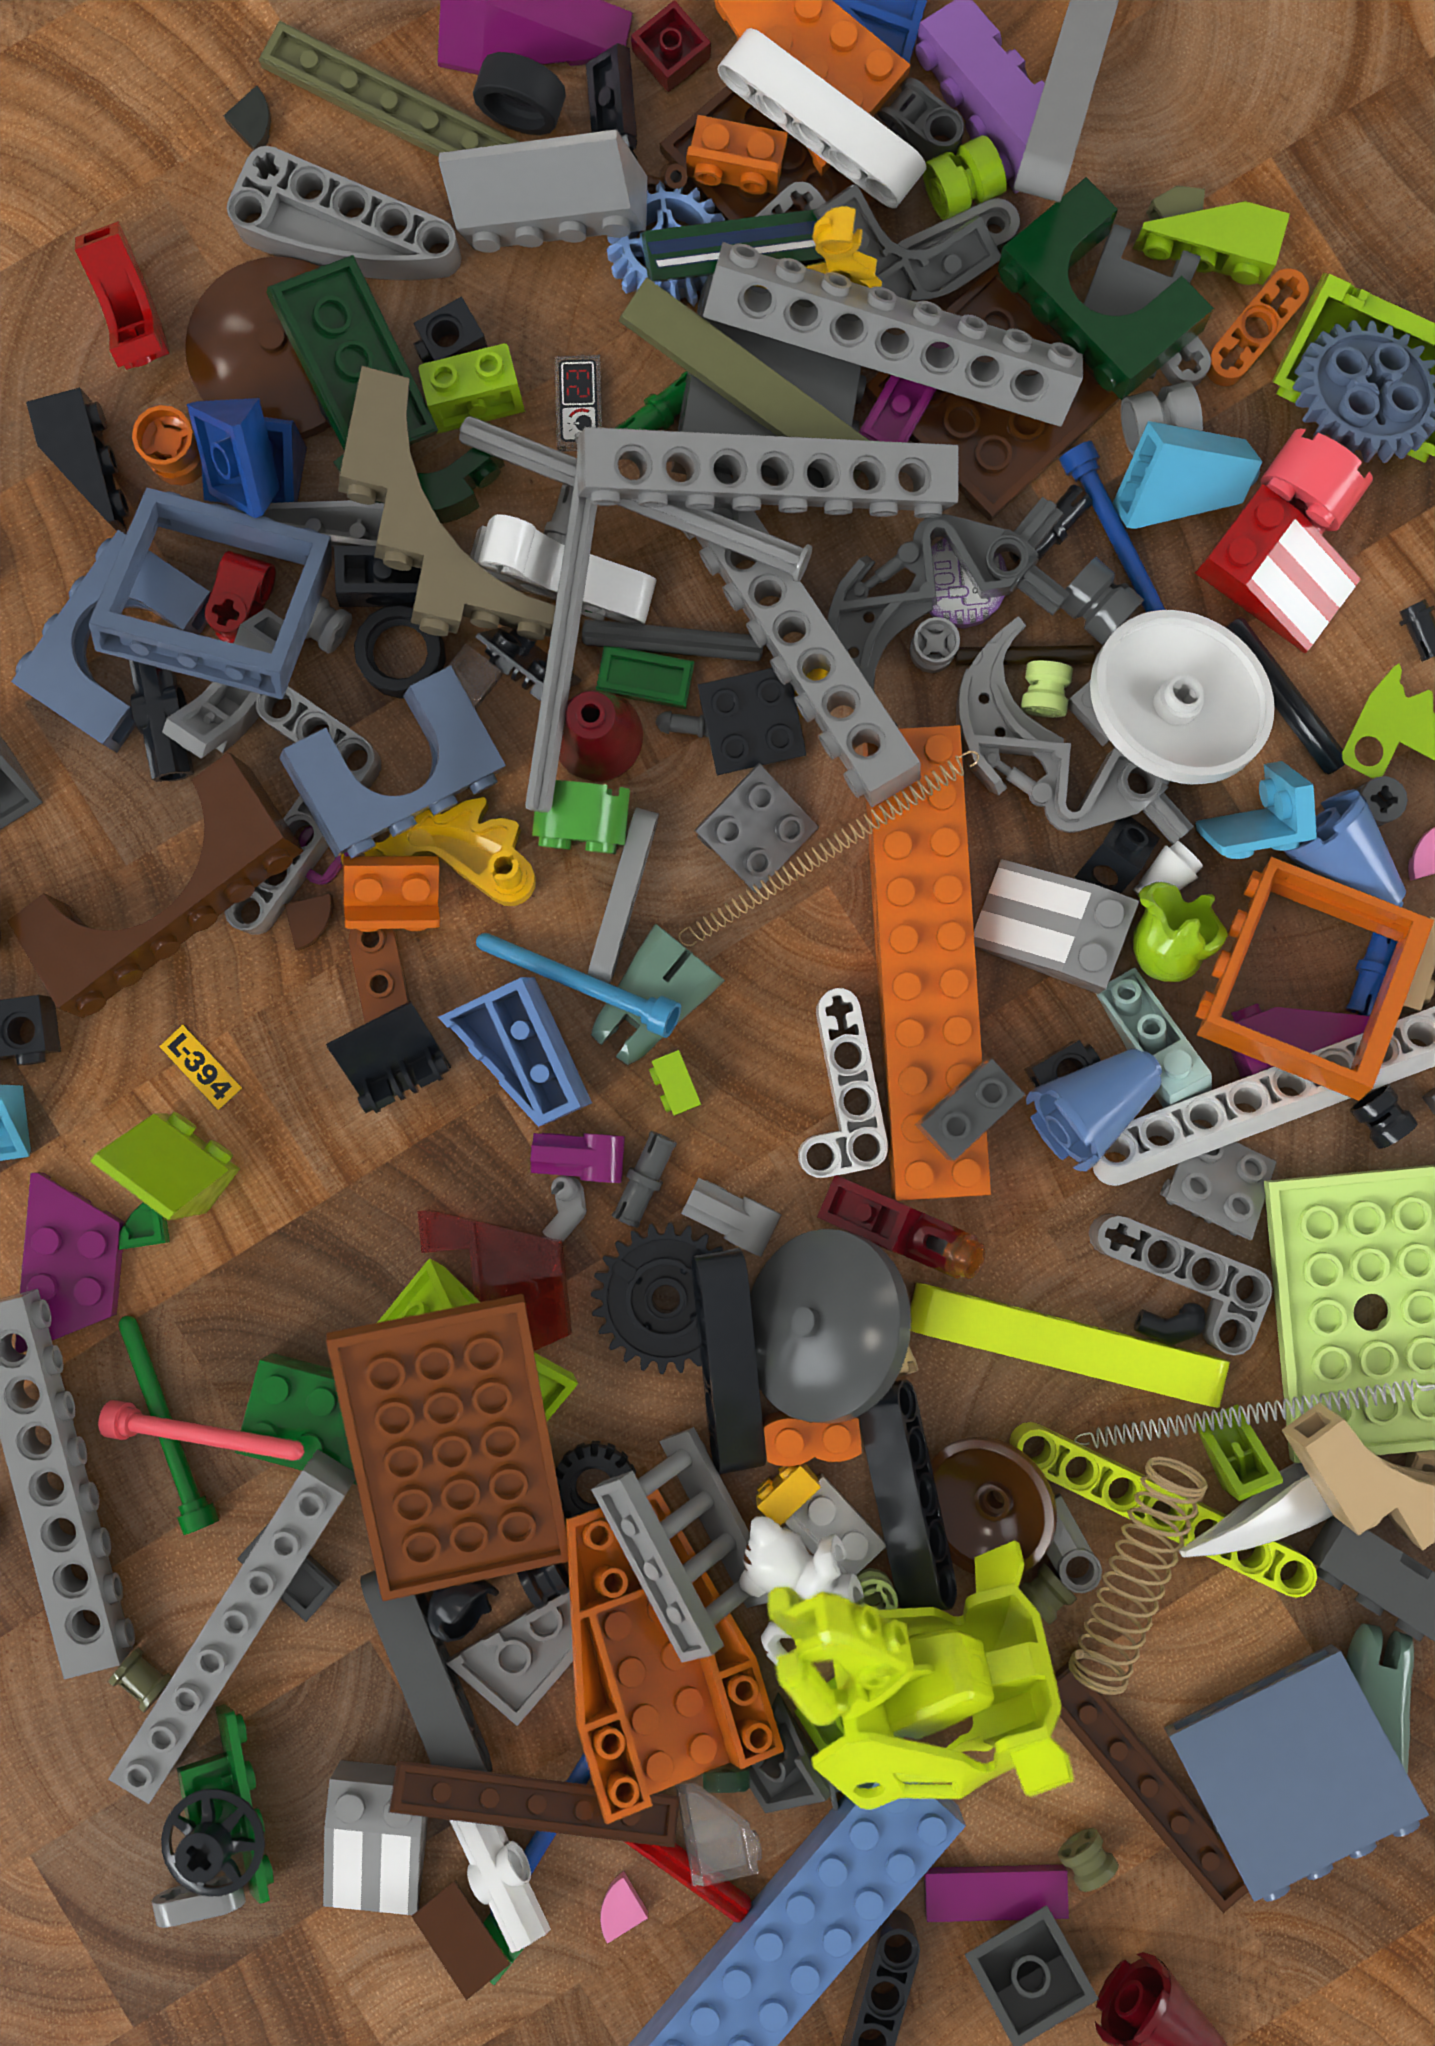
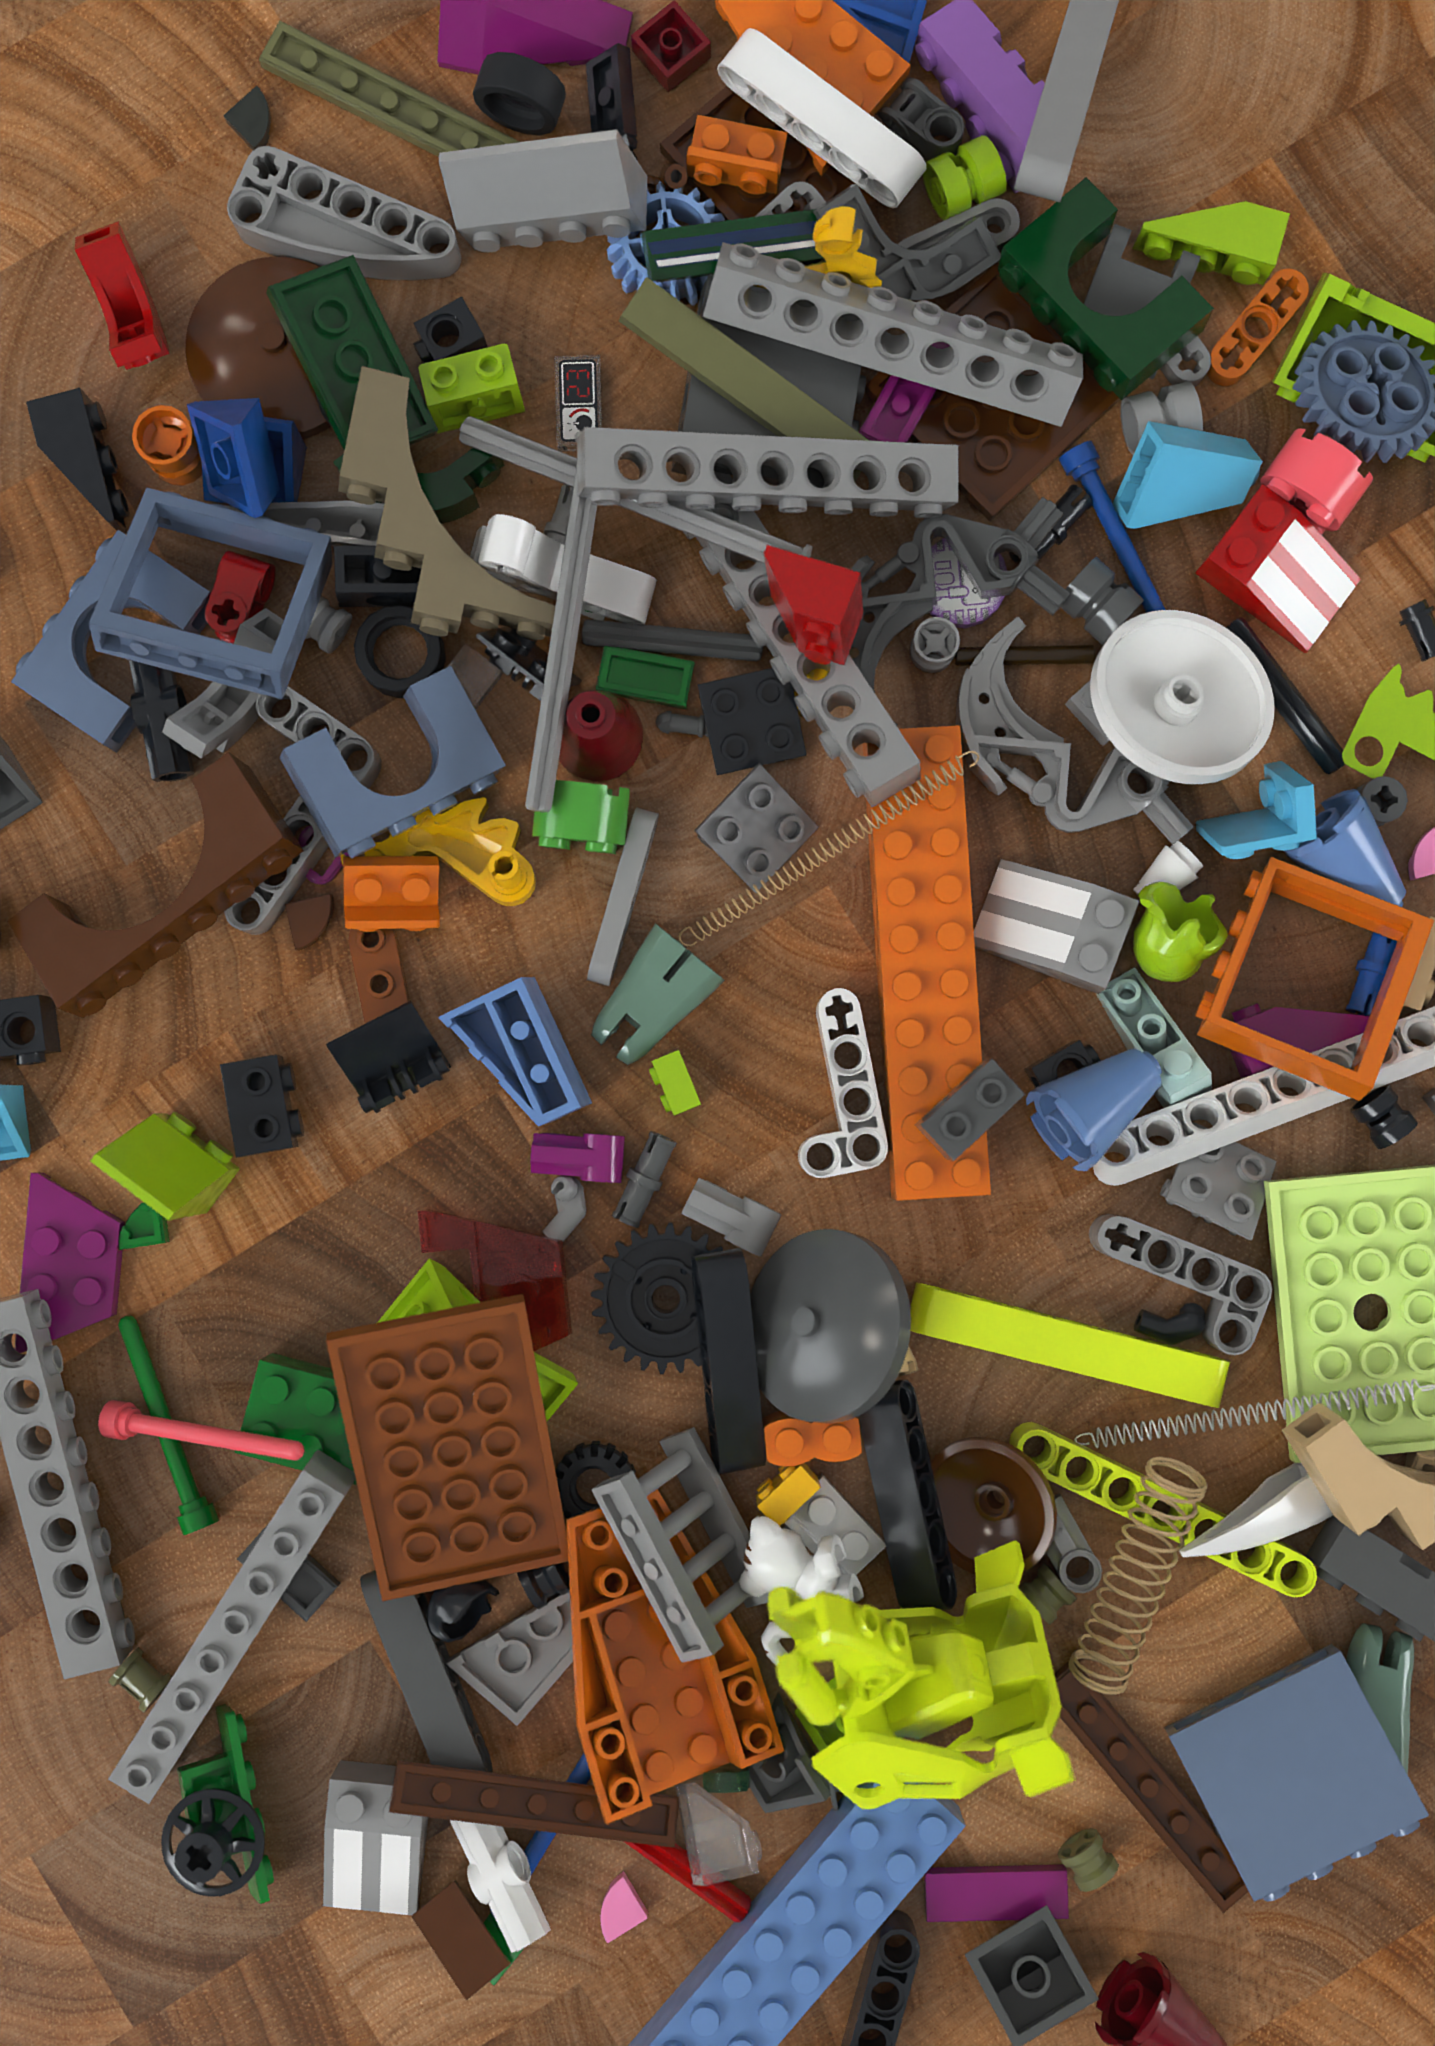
(182, 1906): light grey beam -> none
(200, 1067): yellow sticker -> none
(261, 1105): none -> black brick
(658, 409): green pin -> none
(658, 1014): dark azure piece -> none
(816, 603): none -> red slope
(877, 1588): yellowish green wheel -> none
(902, 1229): dark red plate -> none
(1046, 688): yellowish green wheel -> none
(1123, 850): black bracket -> none
(1176, 202): olive piece -> none
(1238, 1457): lime slope -> none

